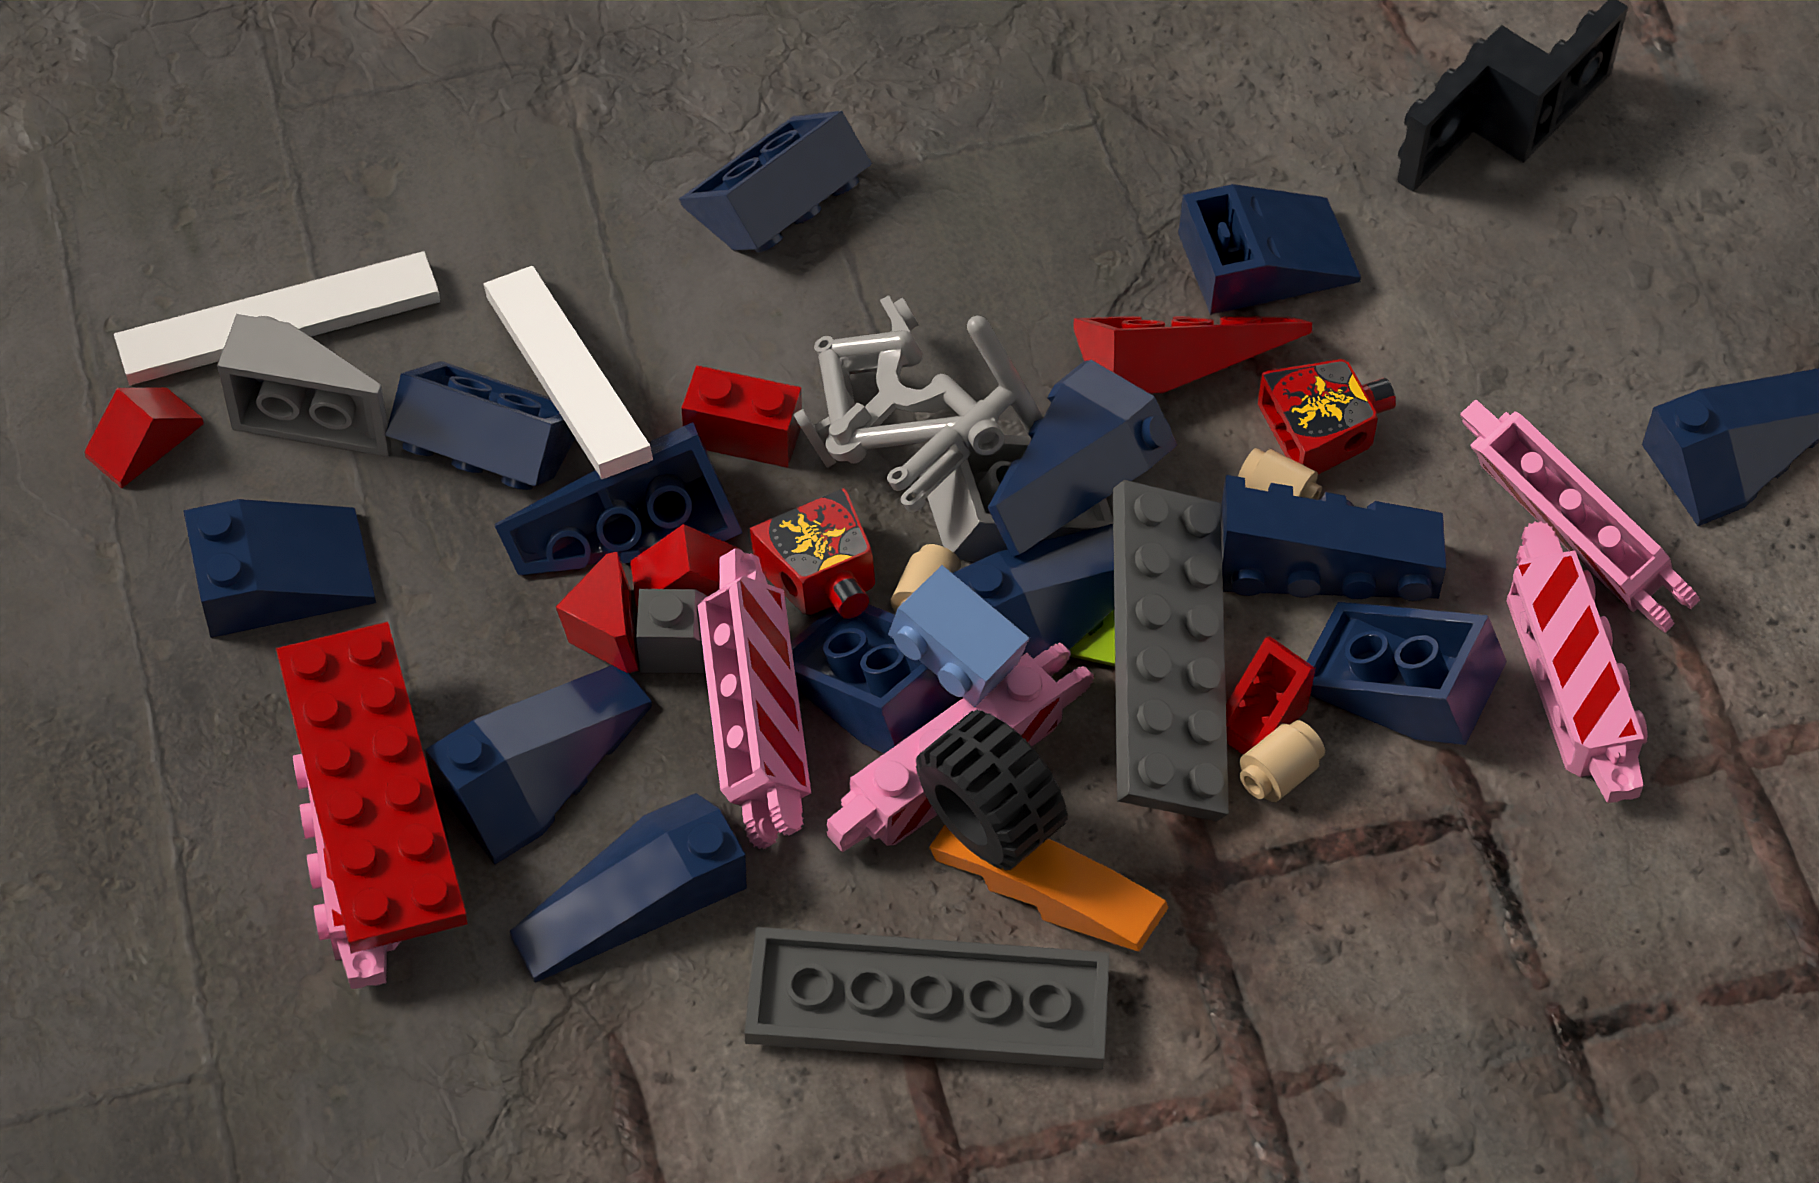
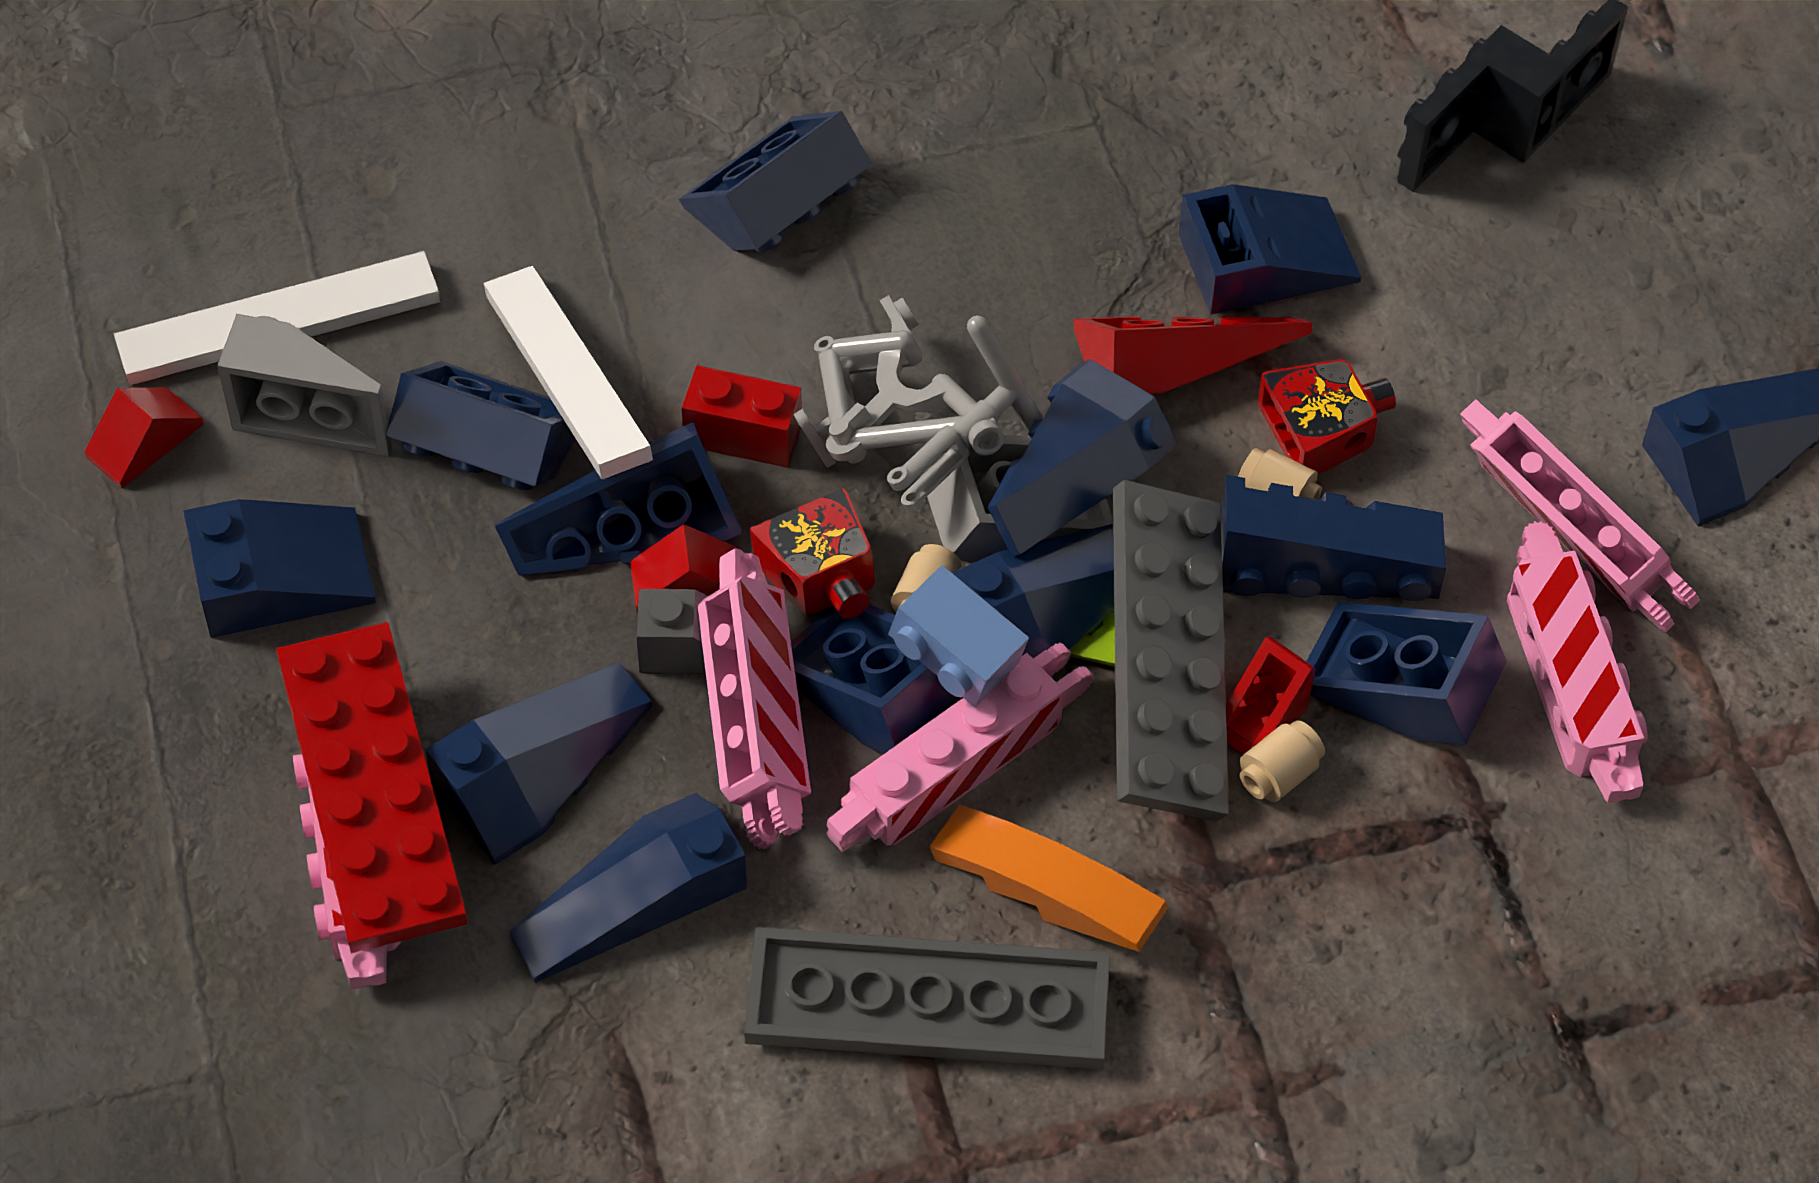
(600, 615): red slope -> none
(991, 789): black tyre -> none

